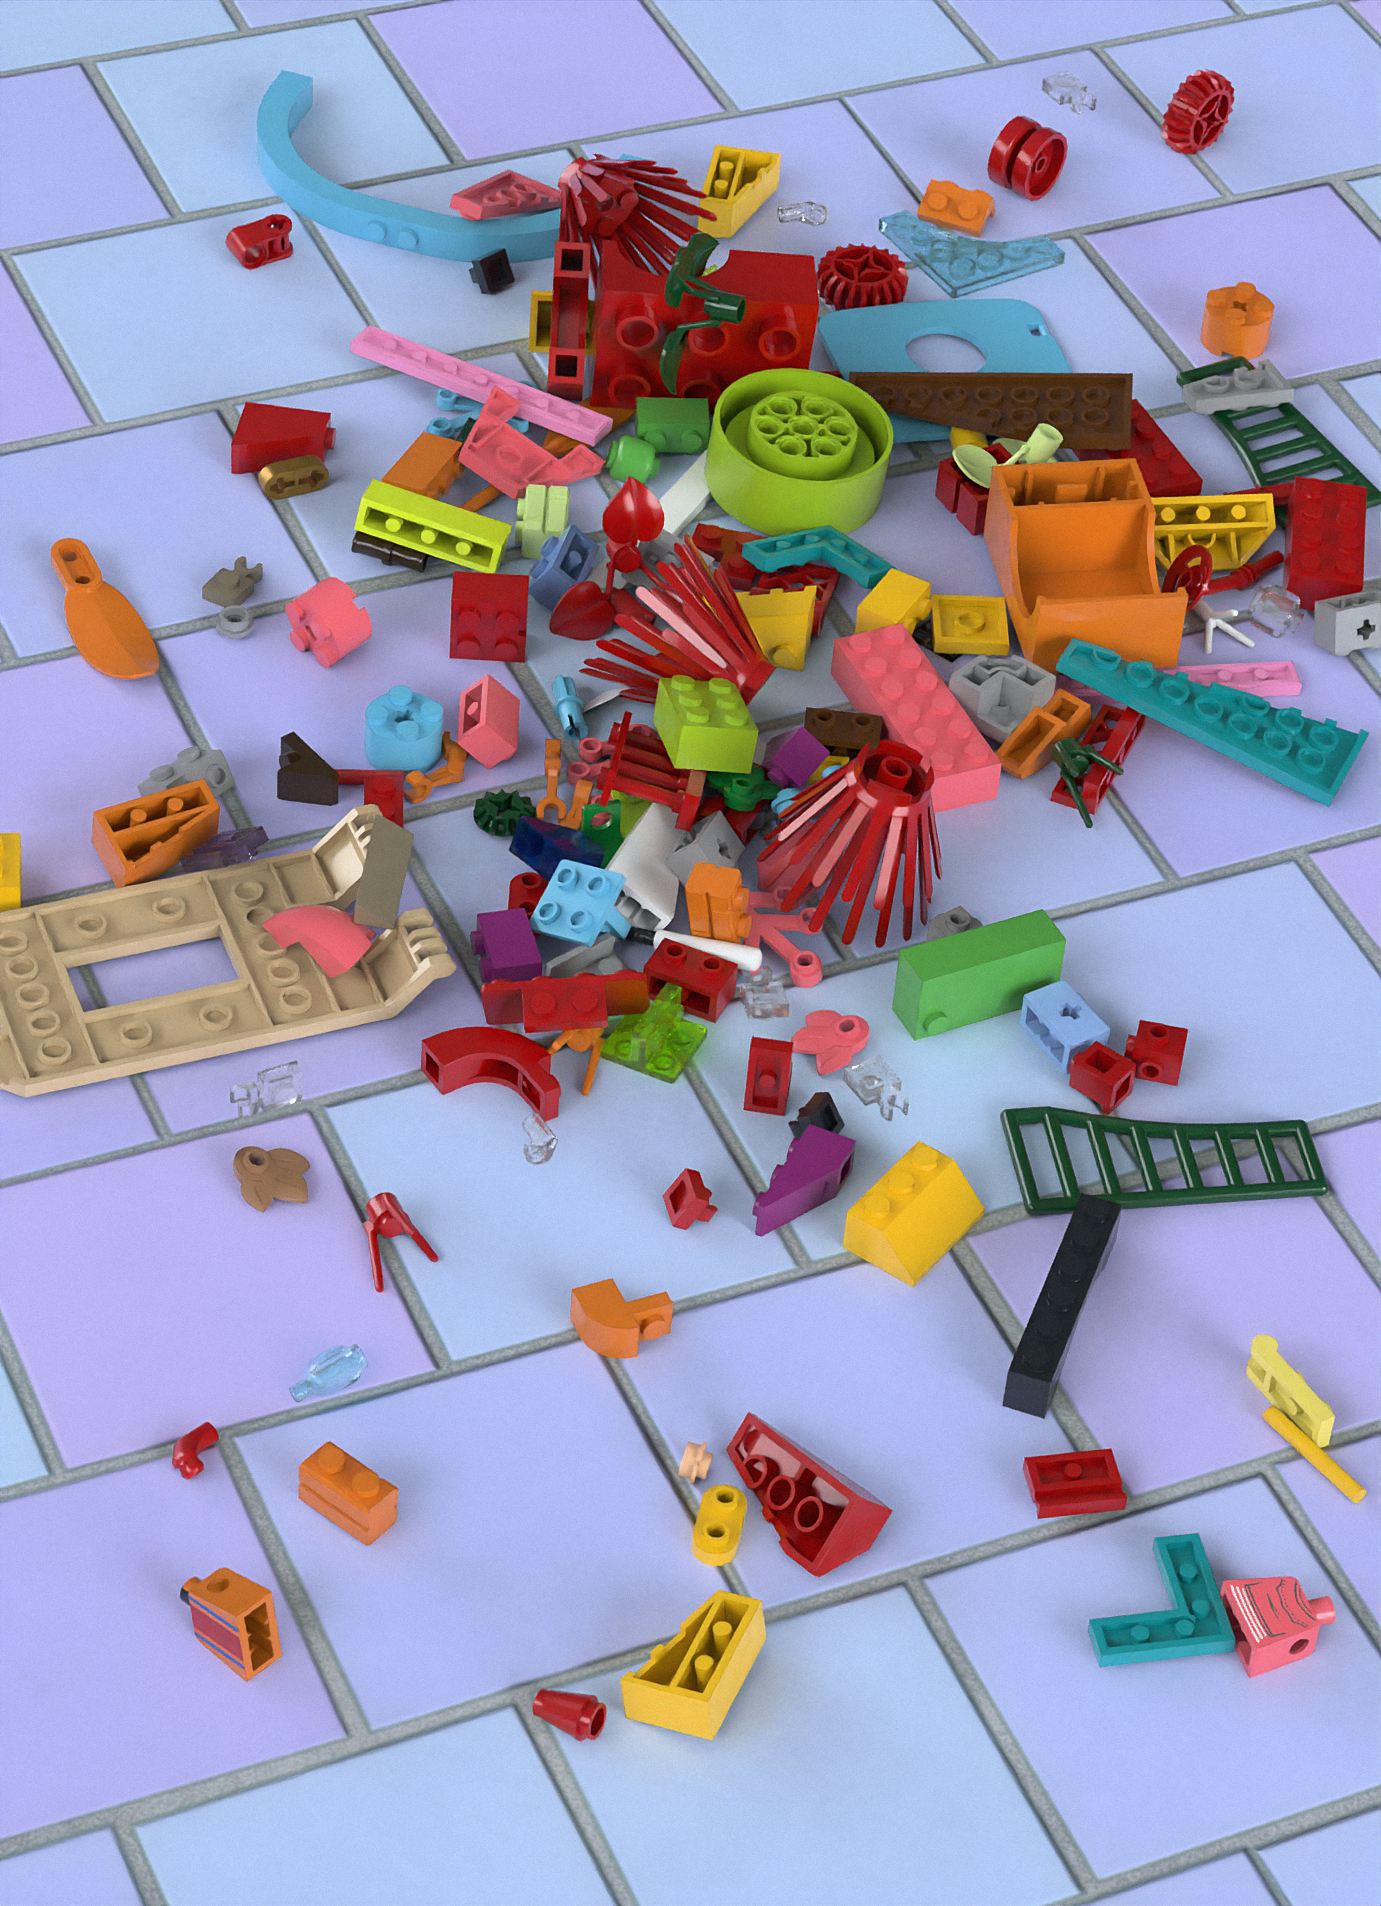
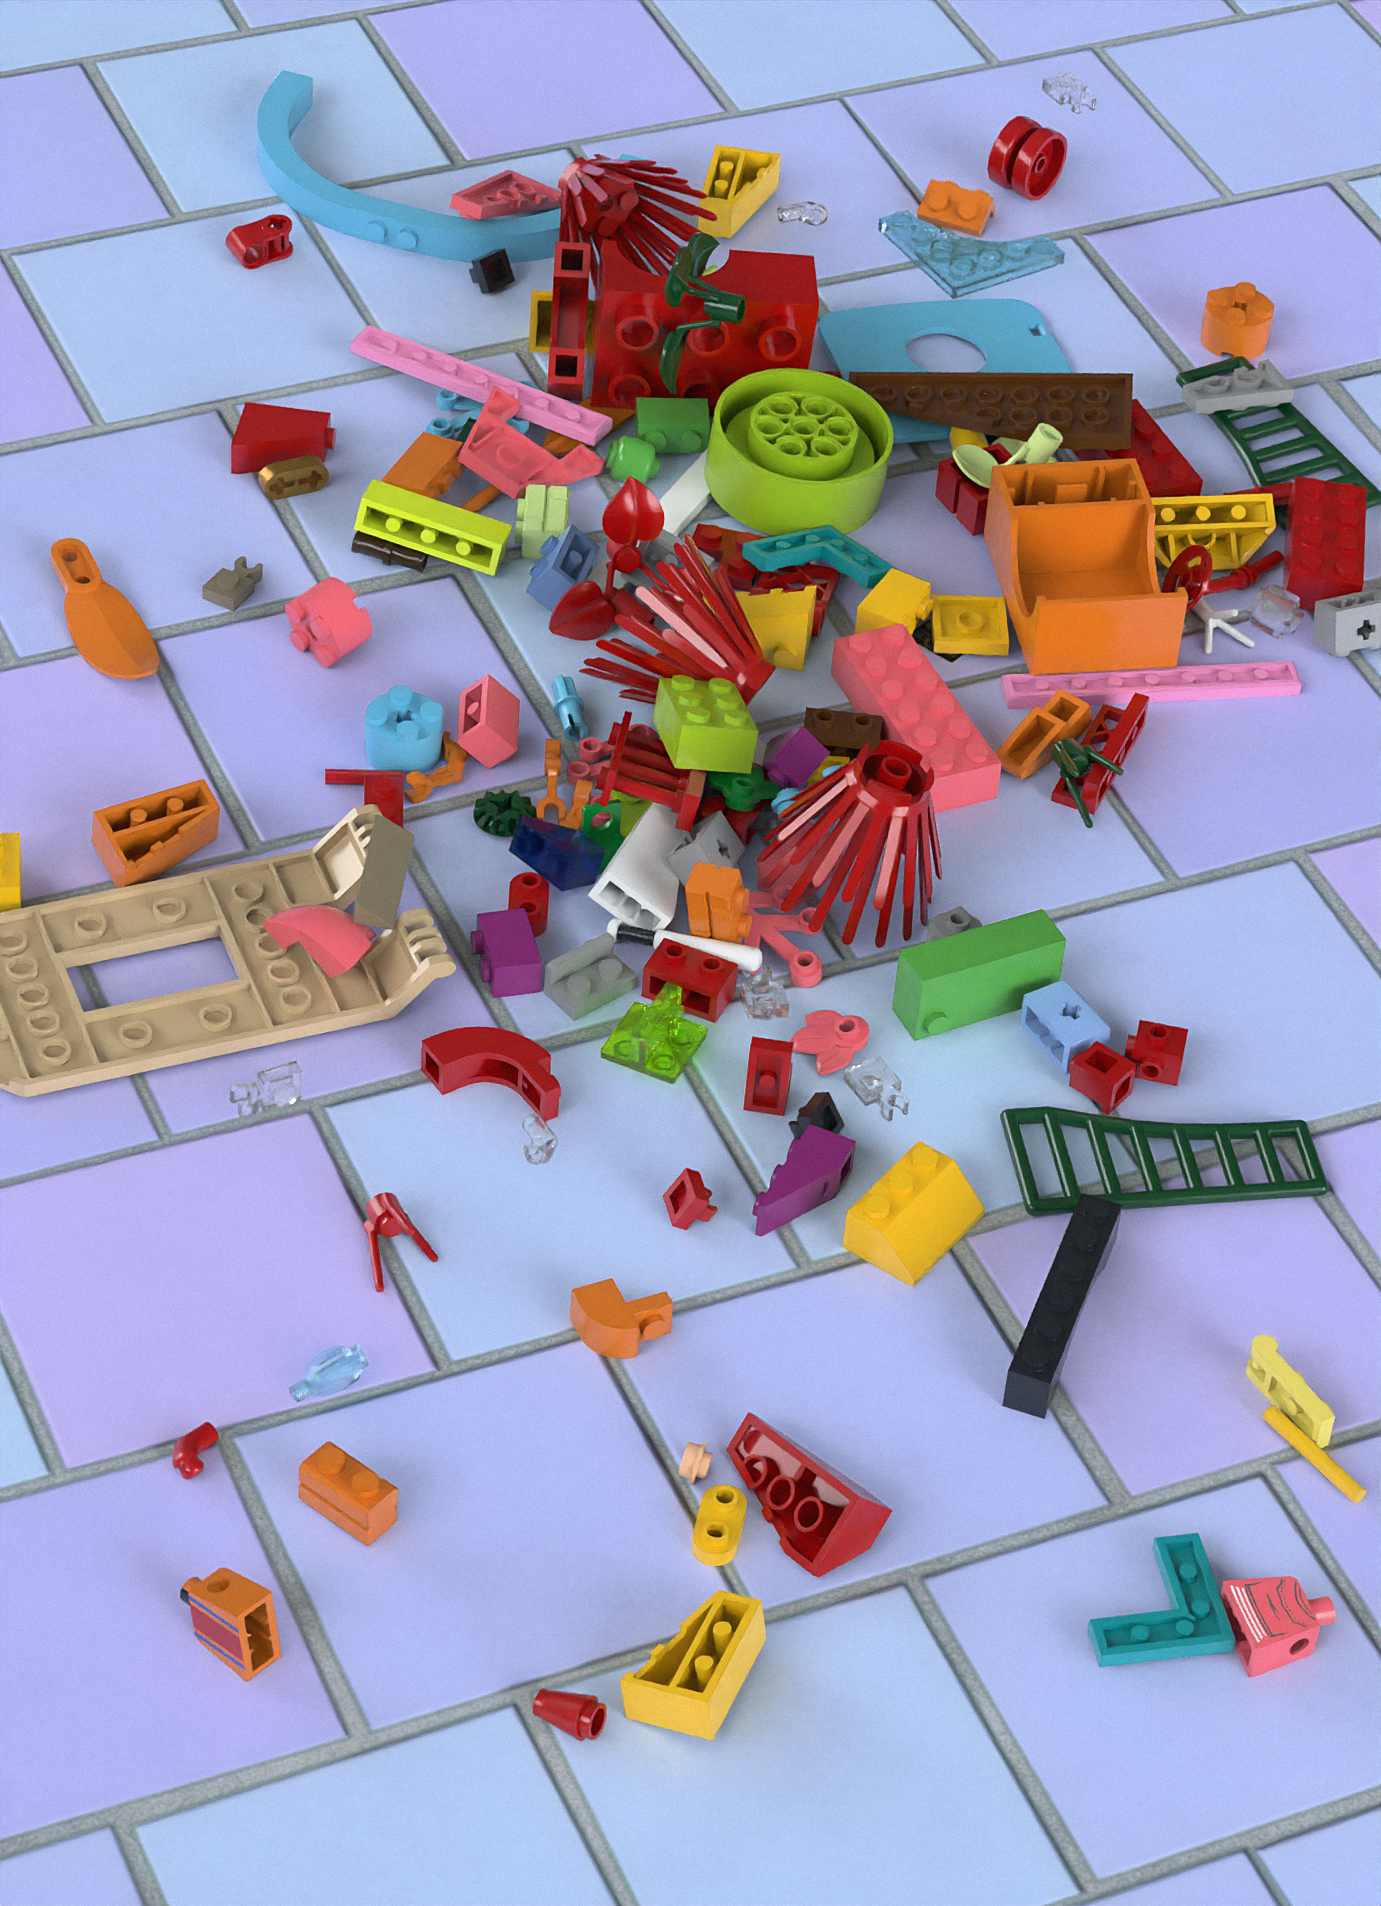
(191, 766): light grey bracket -> none
(224, 848): clear purple plate -> none
(234, 622): light grey plate -> none
(274, 1175): medium nougat plate -> none
(305, 774): dark brown slope -> none
(489, 616): red piece -> none
(565, 1003): red bracket -> none
(580, 905): medium azure bracket -> none
(580, 1041): orange plant -> none
(602, 698): white sticker -> none
(861, 277): red gear -> none
(1000, 692): light grey brick -> none
(1074, 1483): red plate -> none
(1198, 112): red gear -> none
(1271, 740): teal wing -> none

